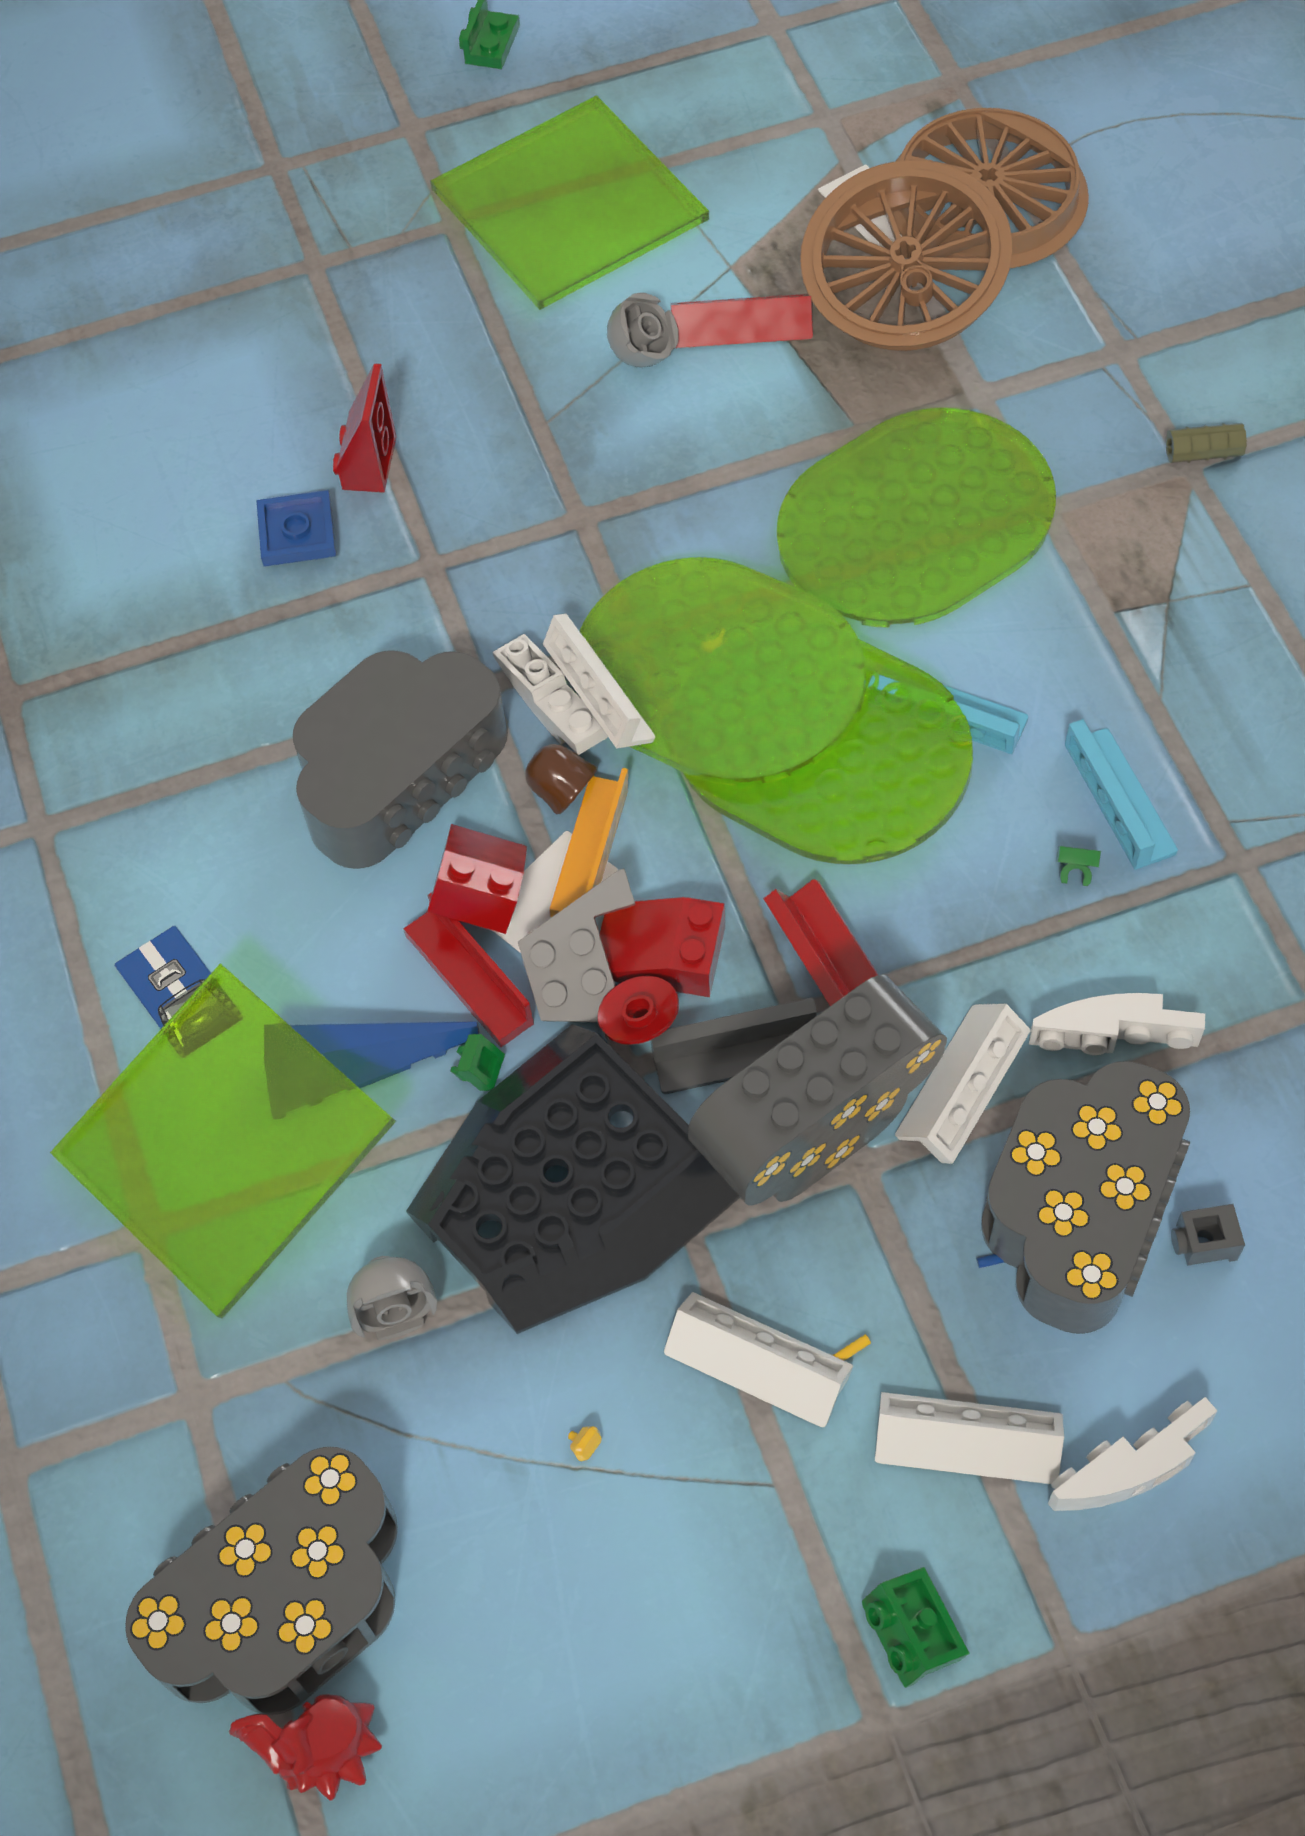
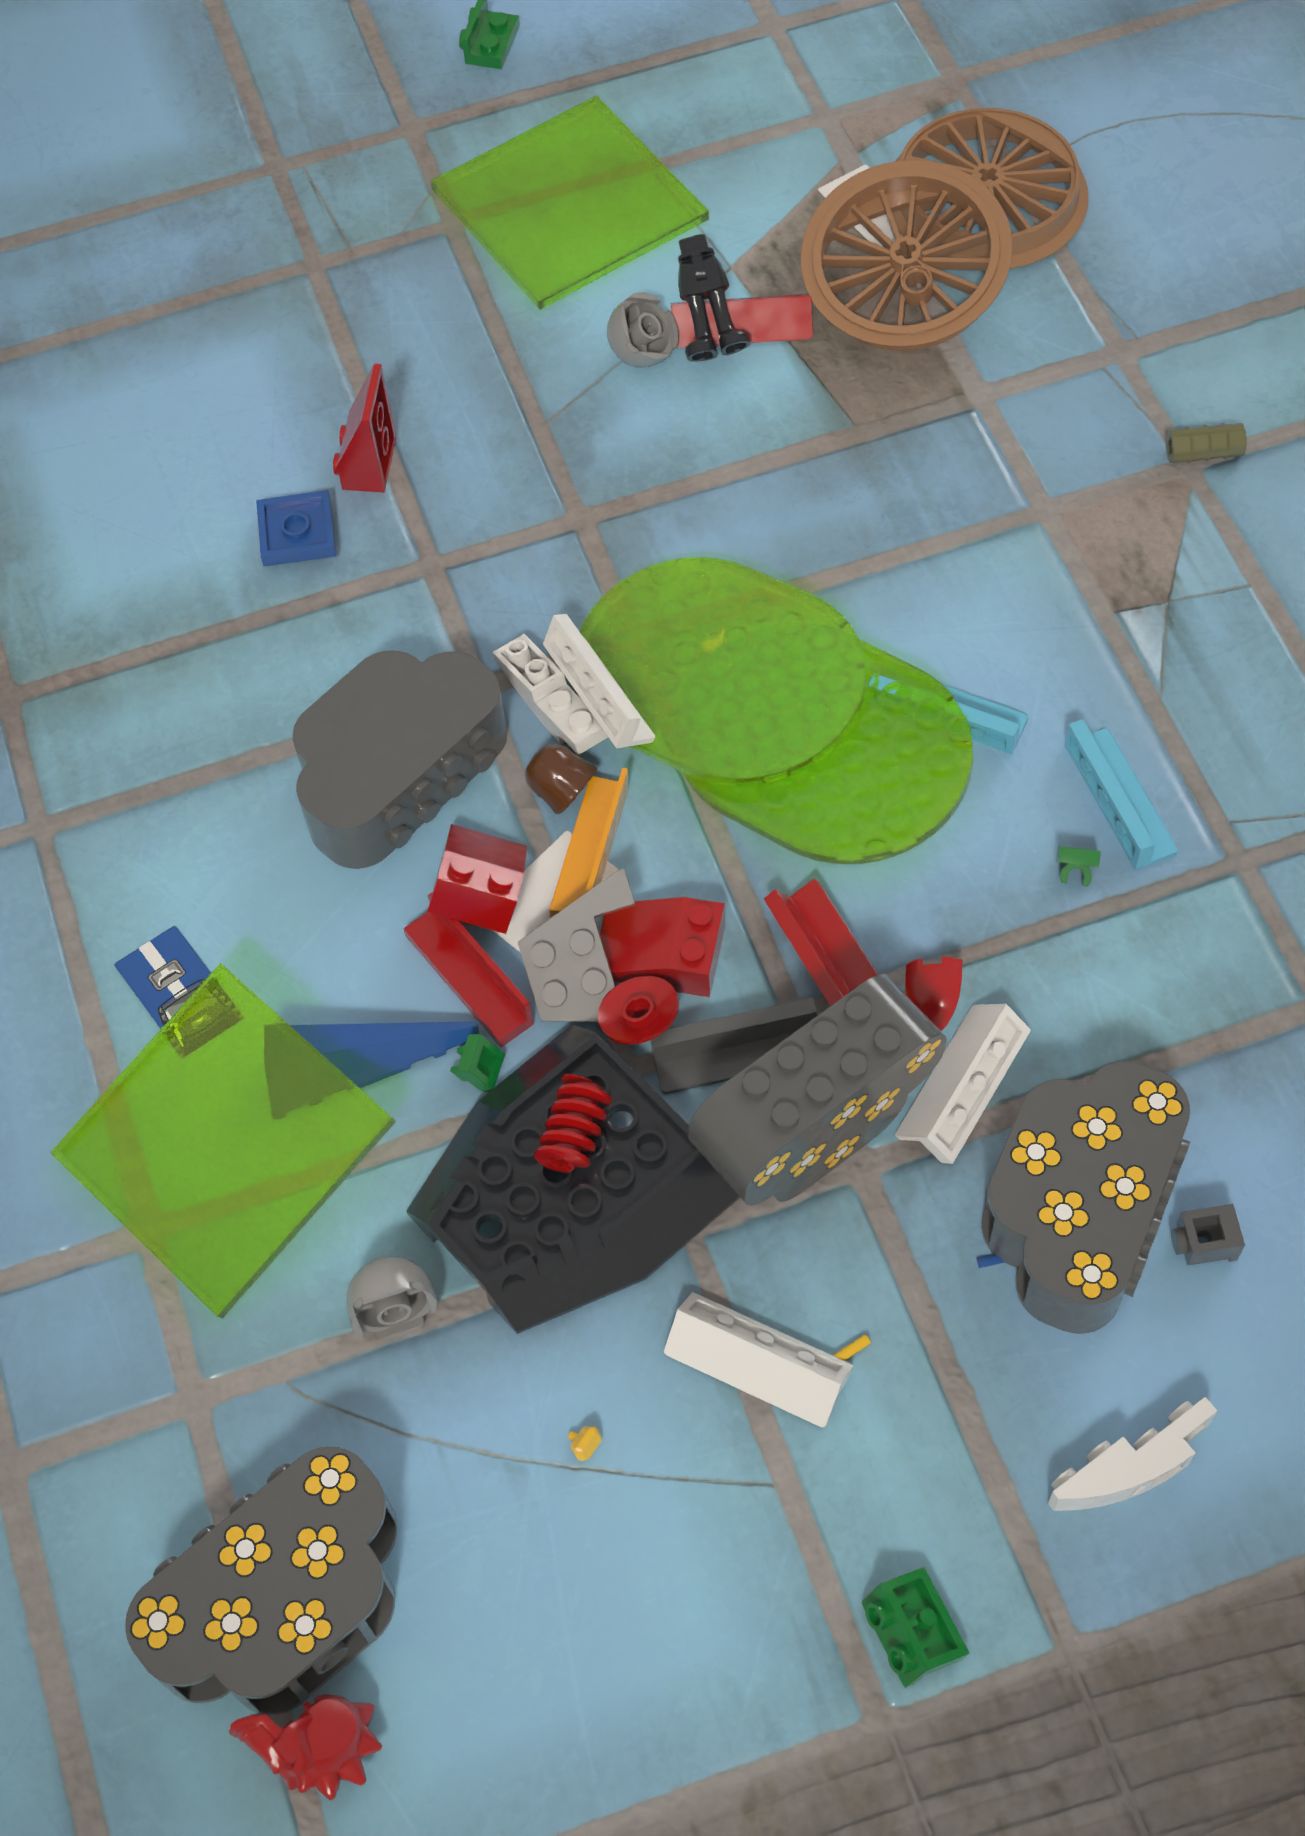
(571, 1123): none -> red piece
(703, 279): none -> black piece
(916, 516): clear neon green tile -> none
(935, 988): none -> red brick
(969, 1438): white panel -> none
(1101, 1020): white slope -> none

